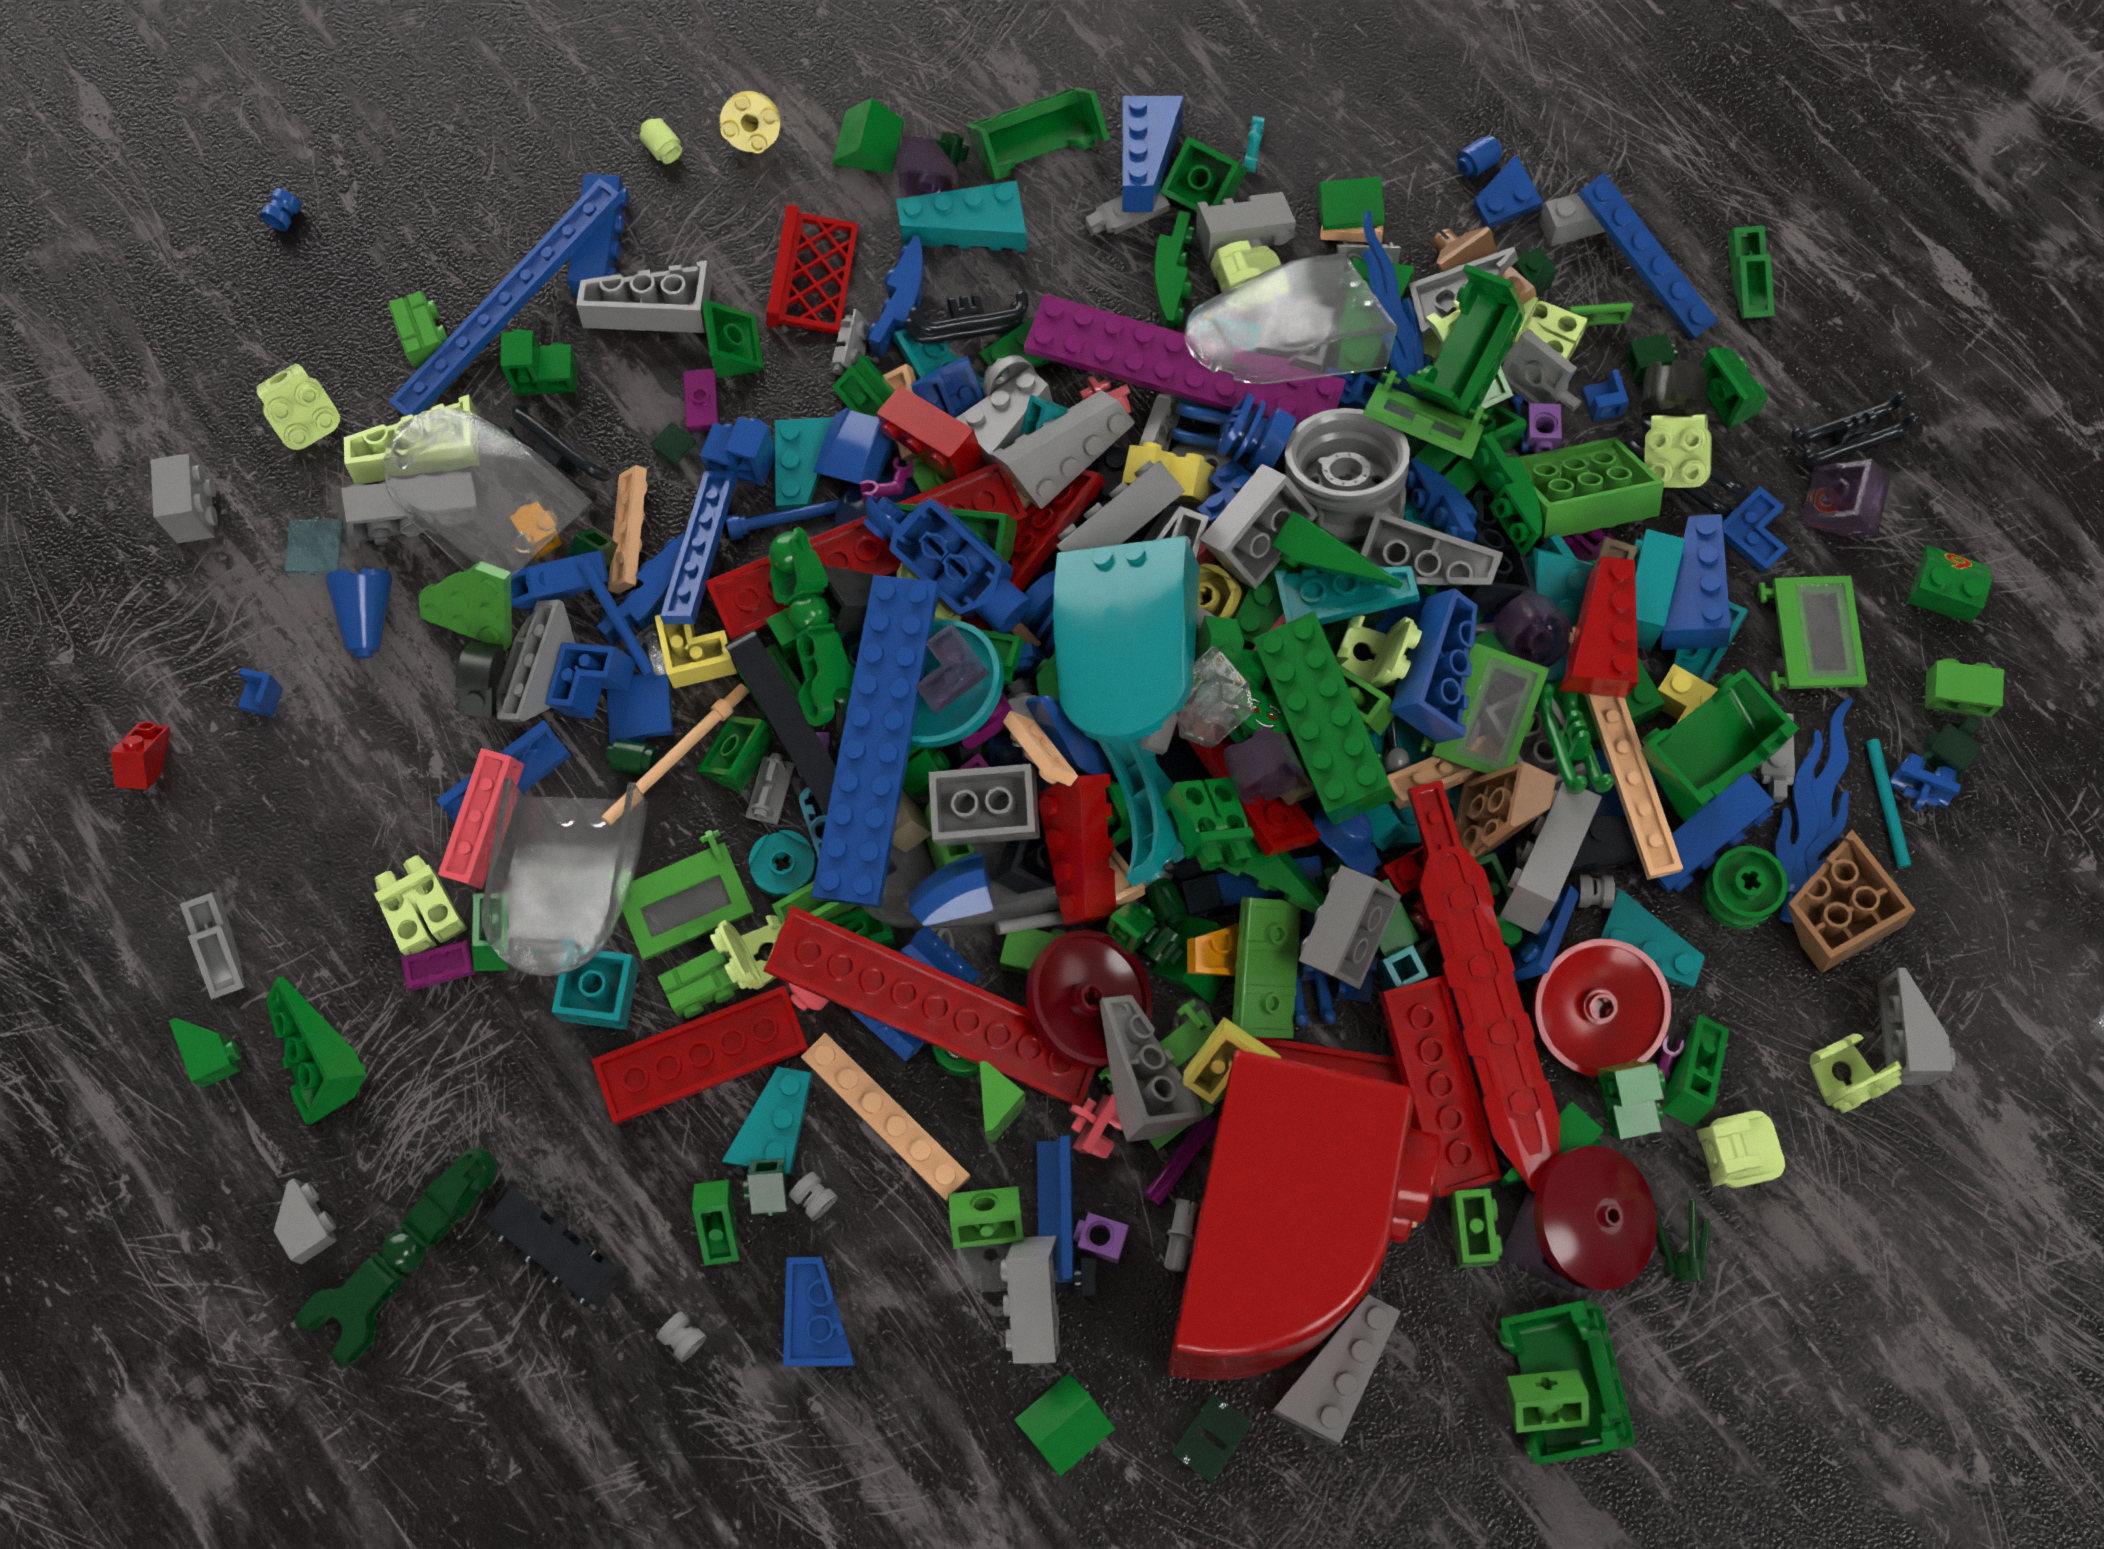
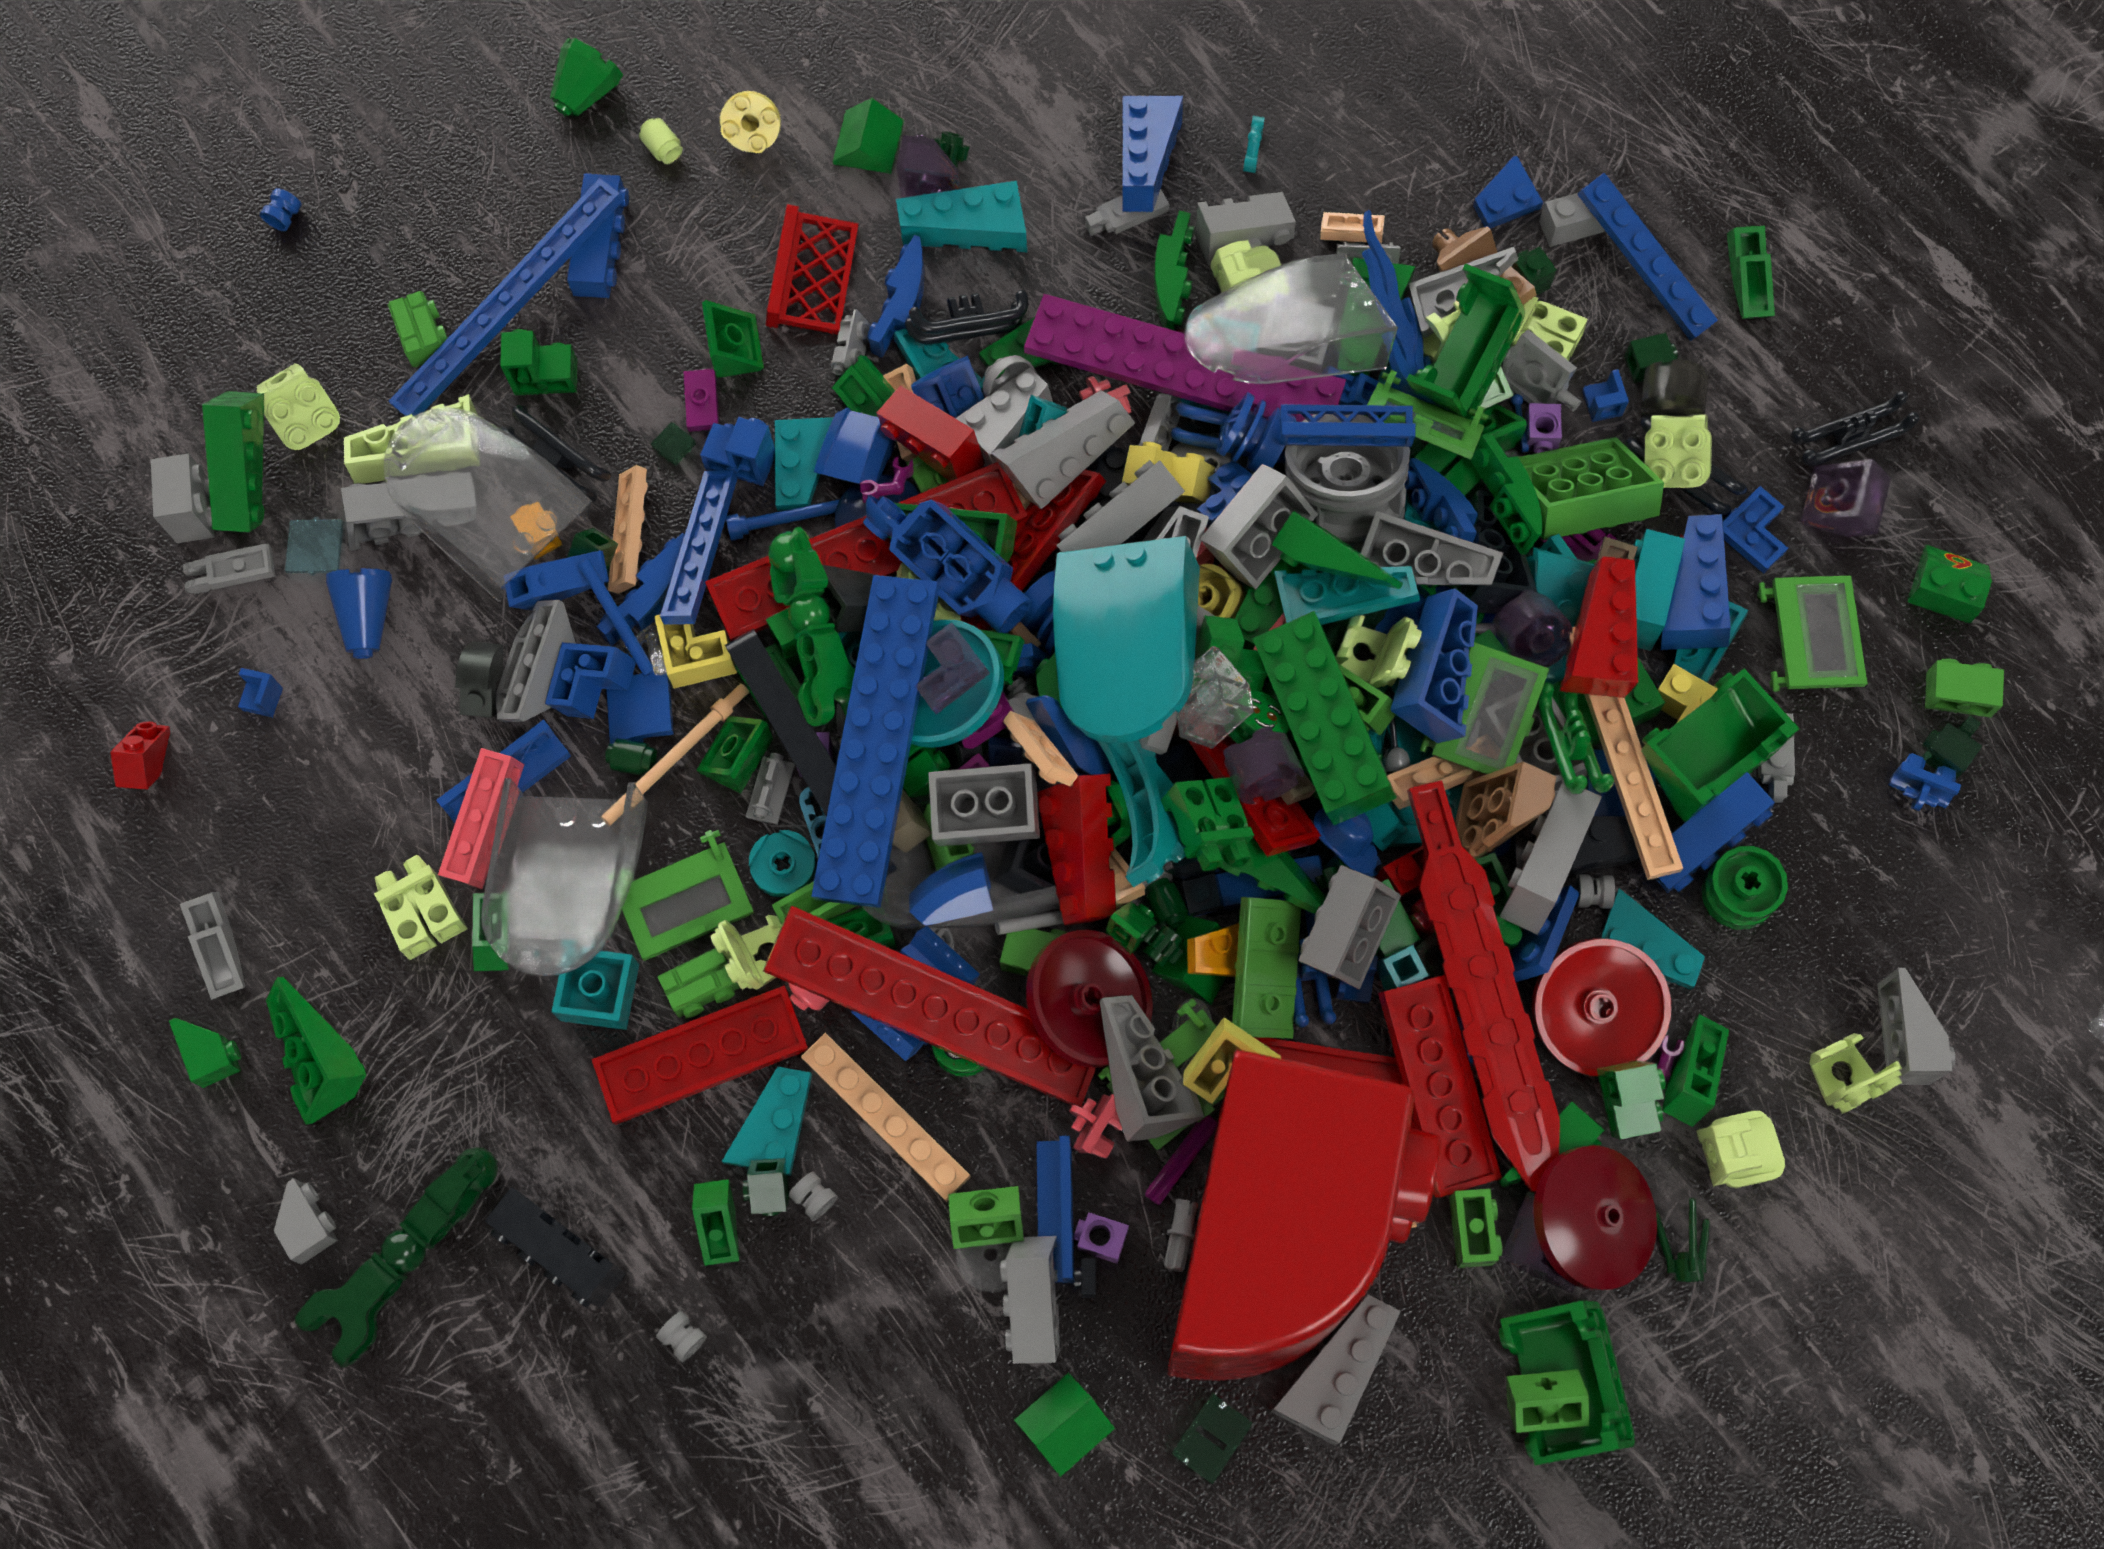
(230, 568): none -> light grey hinge
(235, 459): none -> green wedge
(438, 965): magenta plate -> none
(472, 604): bright green plate -> none
(581, 77): none -> green cone
(647, 300): light grey wedge -> none
(812, 1318): blue wing -> none
(1001, 1101): bright green slope -> none
(1036, 129): green windscreen -> none
(1203, 176): green slope -> none
(1345, 202): green slope -> none
(1345, 432): none -> blue fence
(1478, 156): blue brick -> none
(1603, 313): bright green slope -> none
(1731, 387): green slope -> none
(1813, 810): blue piece -> none
(1847, 905): medium nougat wedge -> none
(1888, 803): teal bar -> none

